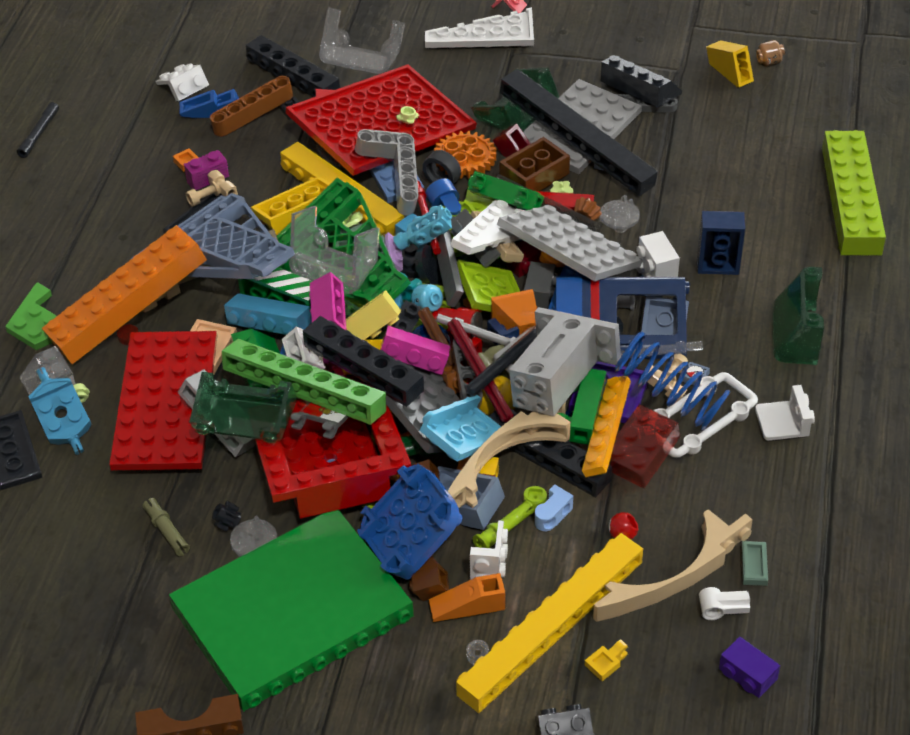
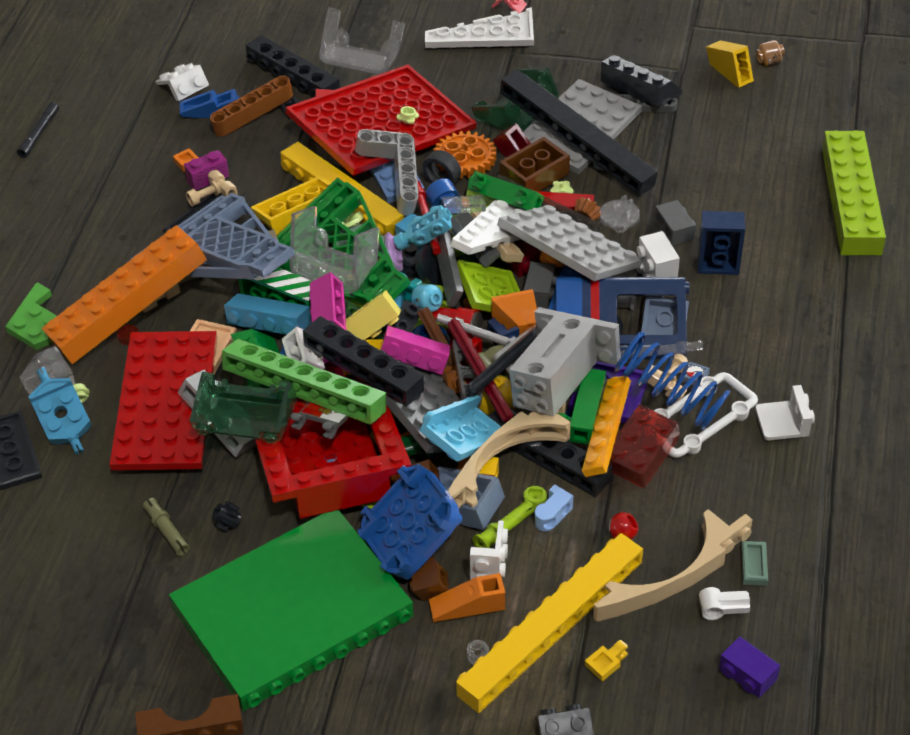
(247, 533): clear plate -> none
(464, 204): none -> clear tile
(675, 222): none -> dark grey brick
(796, 331): clear green windscreen -> none

